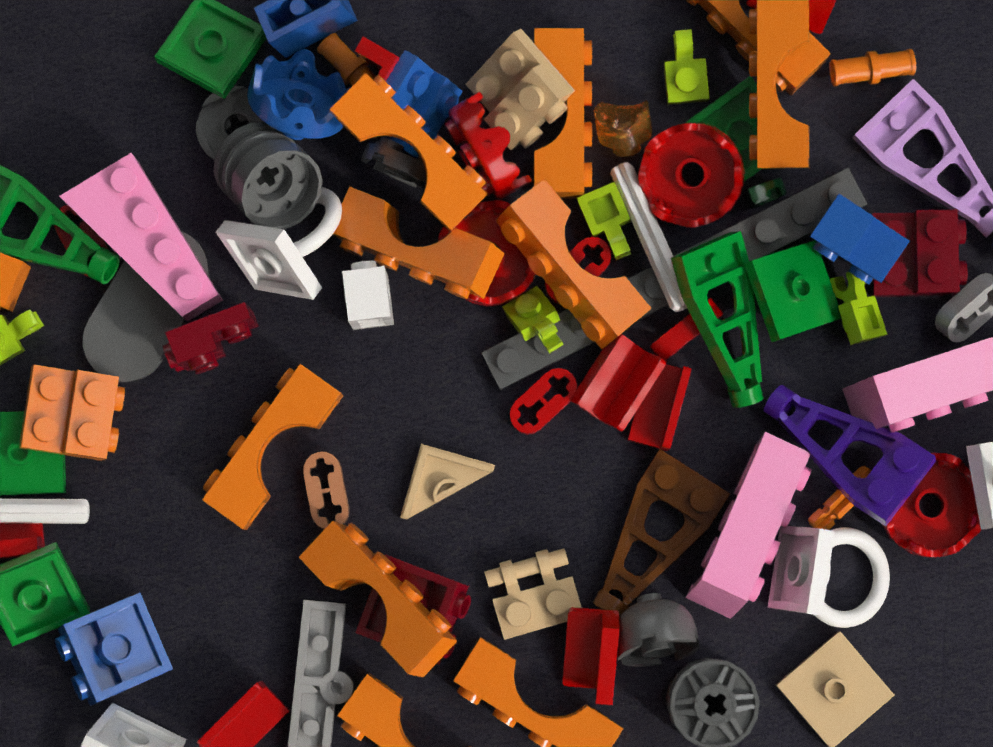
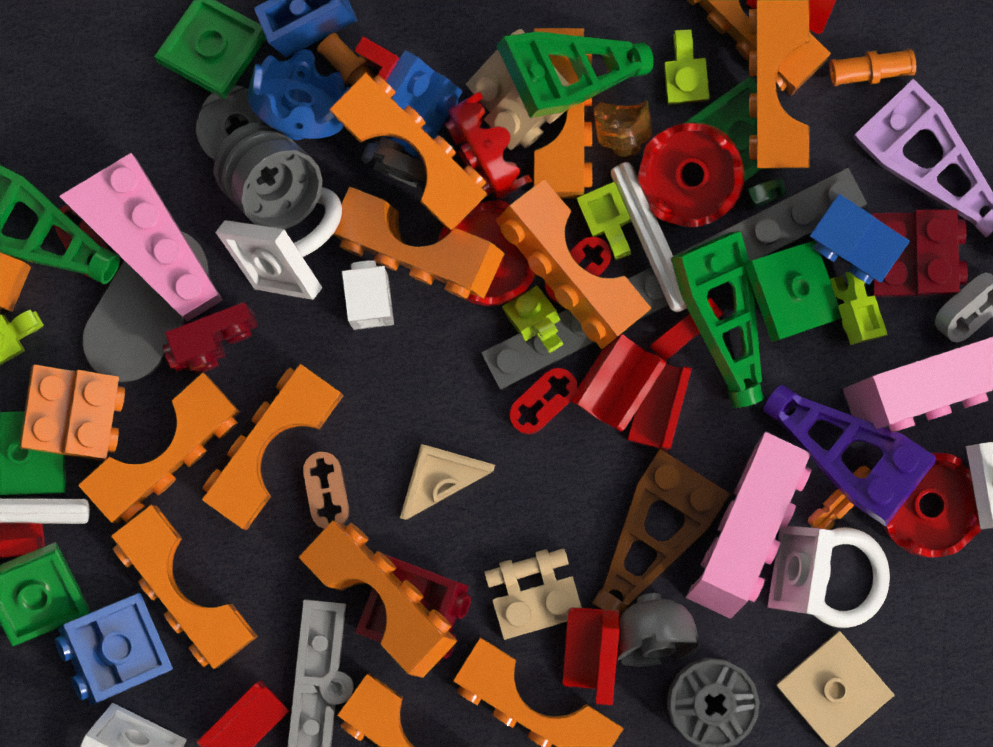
(150, 546): none -> orange arch
(200, 414): none -> orange arch
(538, 82): none -> green plate

